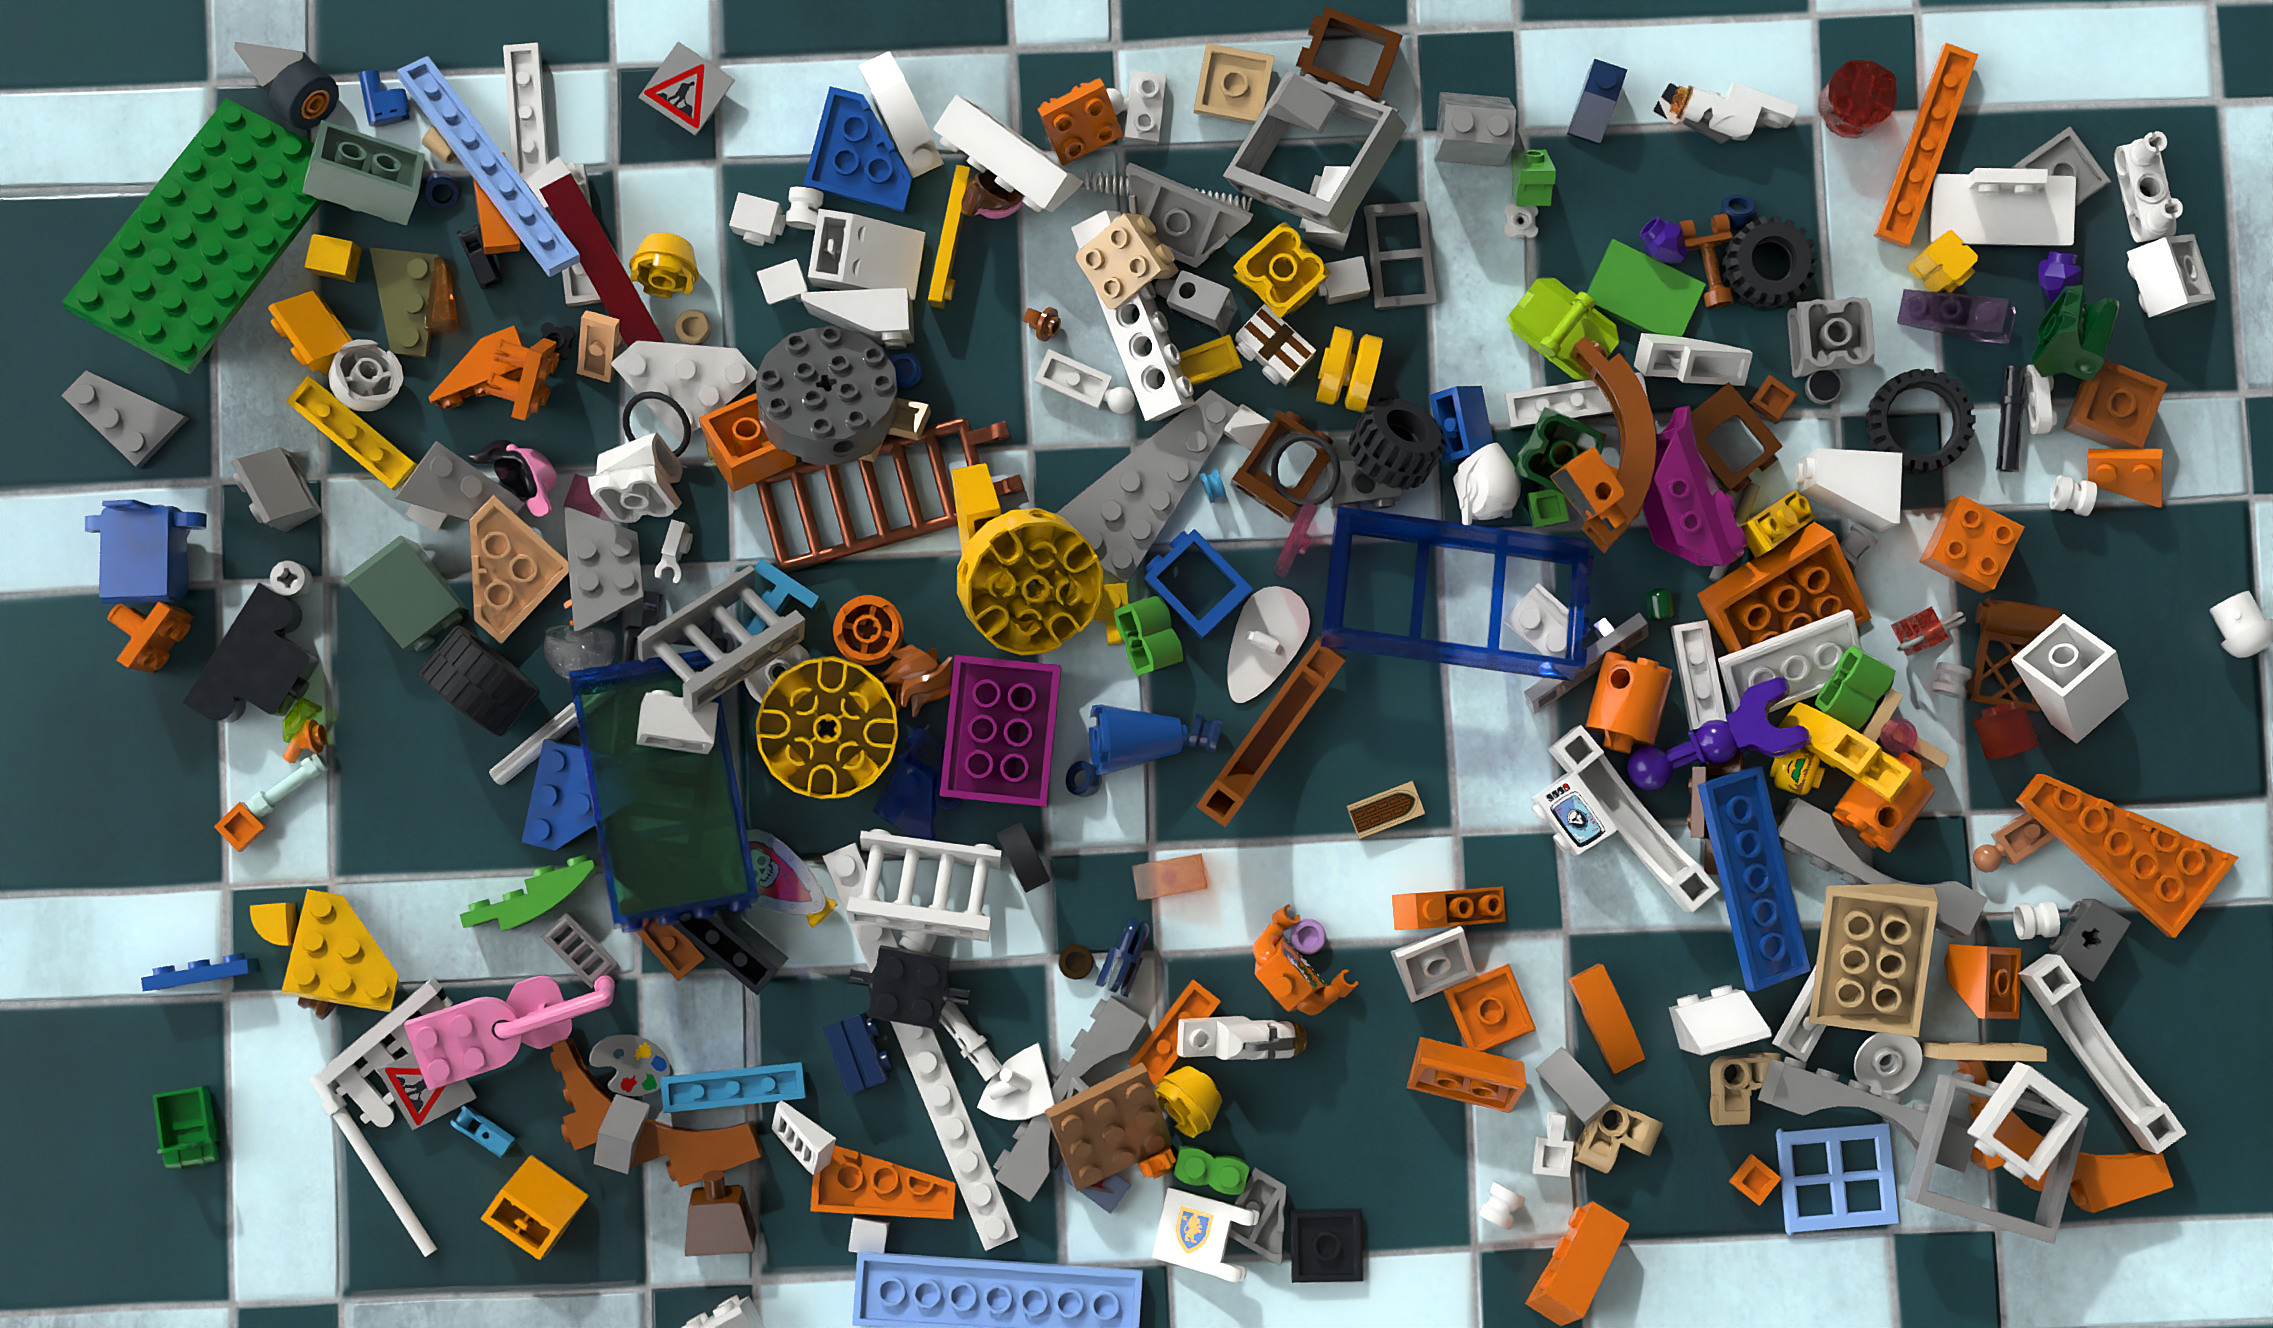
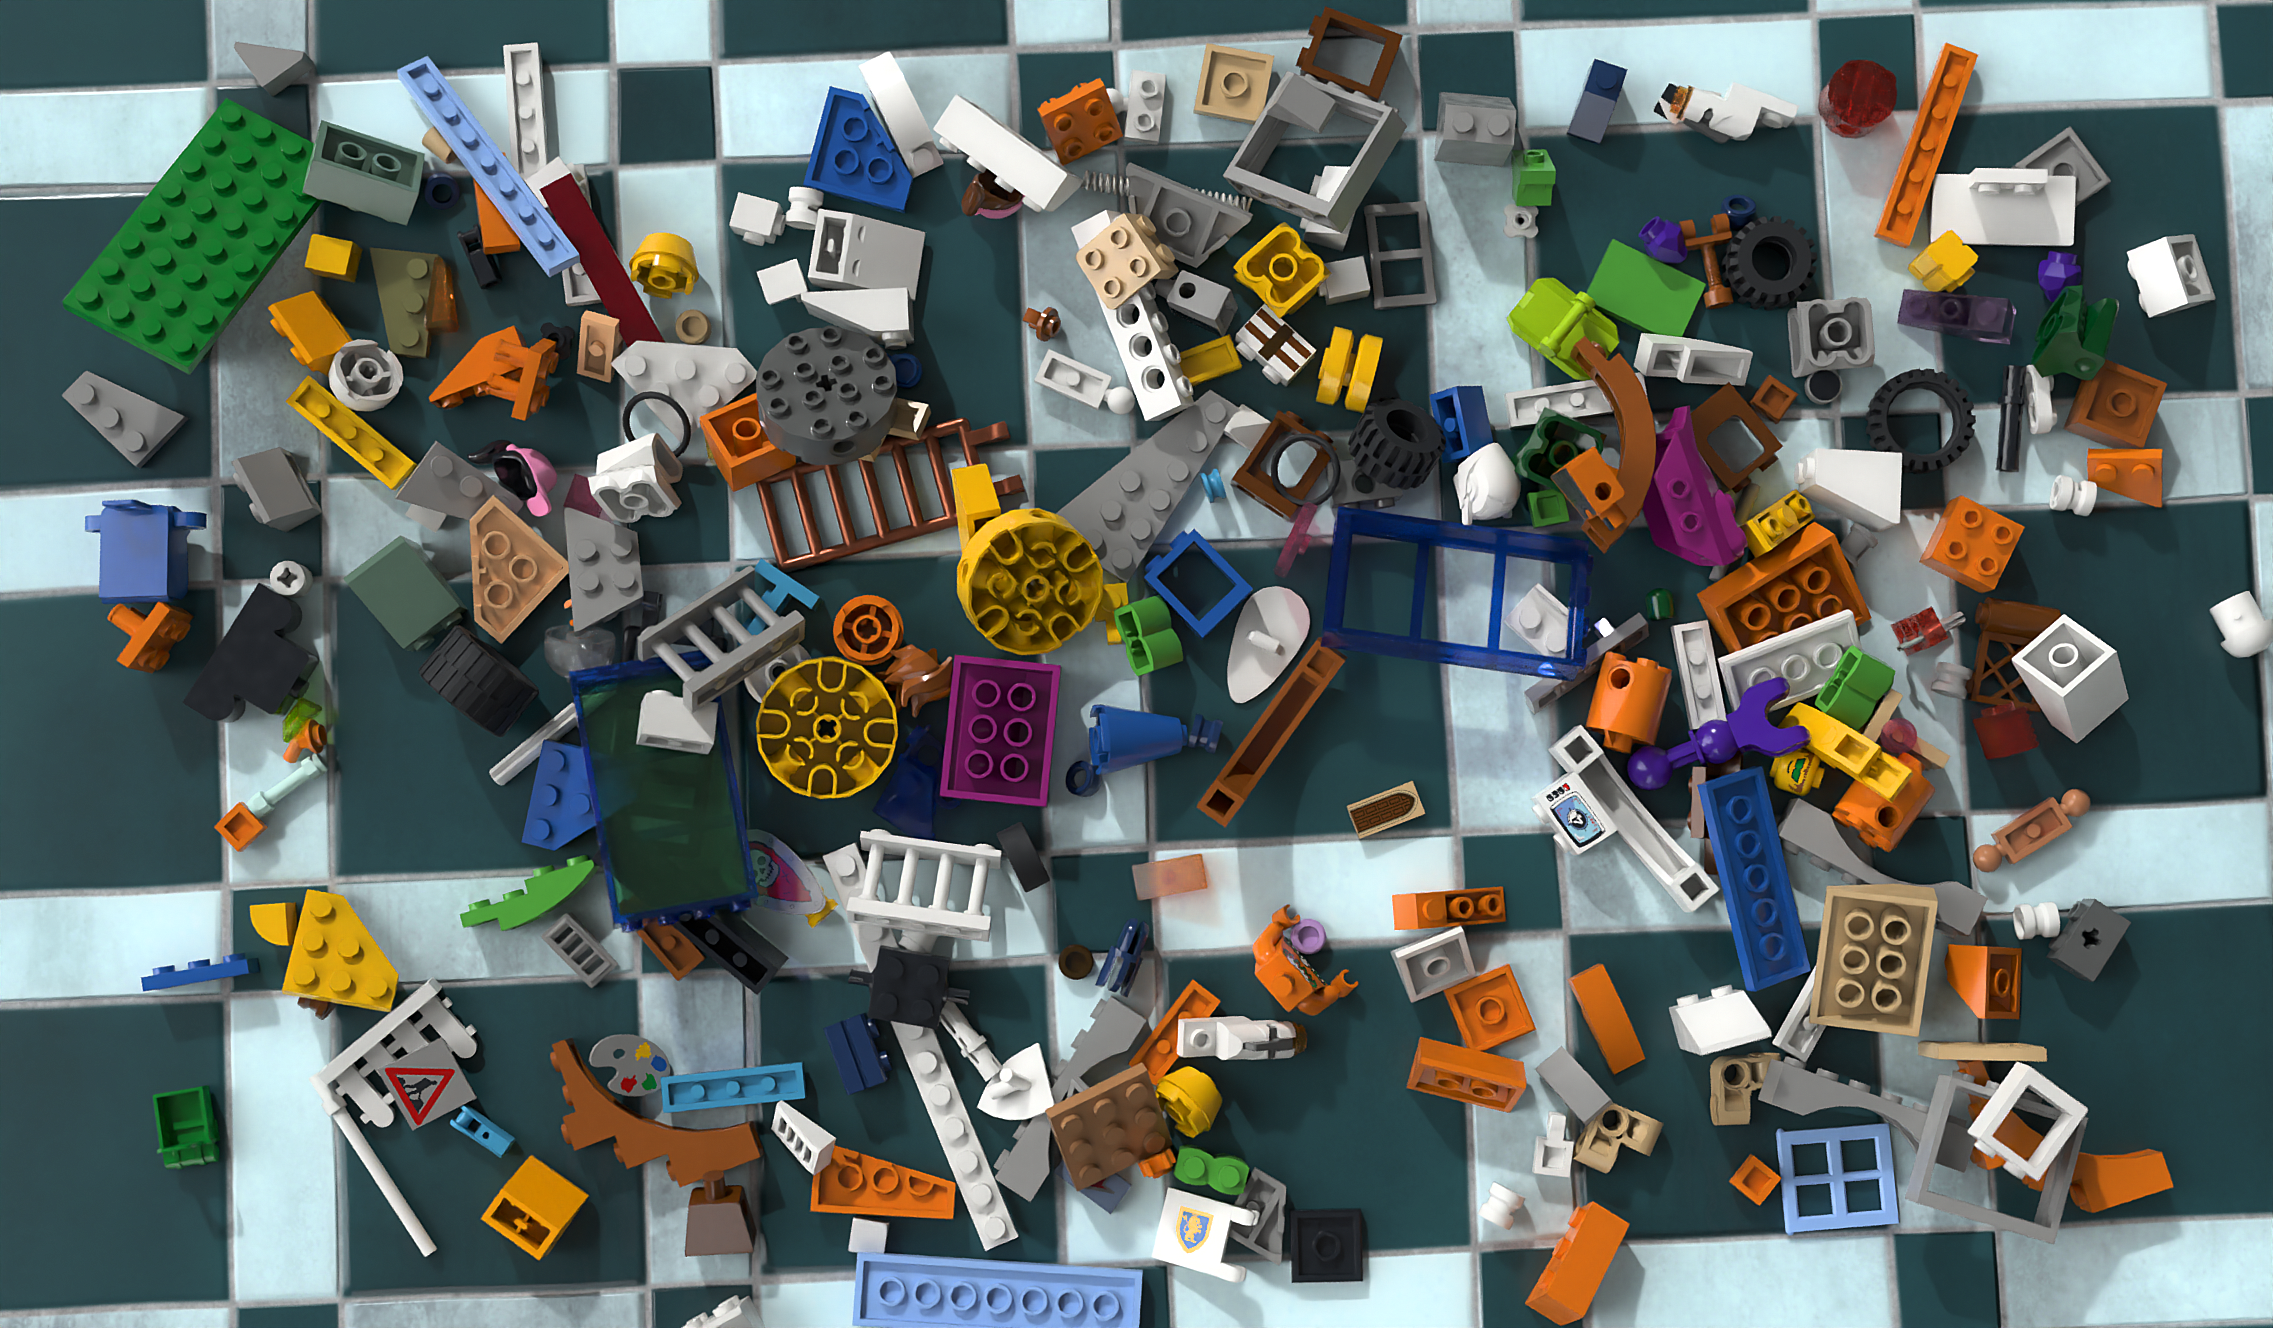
(304, 94): black wheel -> none
(380, 105): blue piece -> none
(462, 1037): bright pink plate -> none
(621, 1133): light grey slope -> none
(677, 542): white plate -> none
(687, 88): light grey piece -> none
(942, 286): yellow plate -> none
(1893, 1072): white dish -> none
(2067, 1008): white arch -> none
(2139, 166): white piece -> none
(2140, 859): orange wing -> none

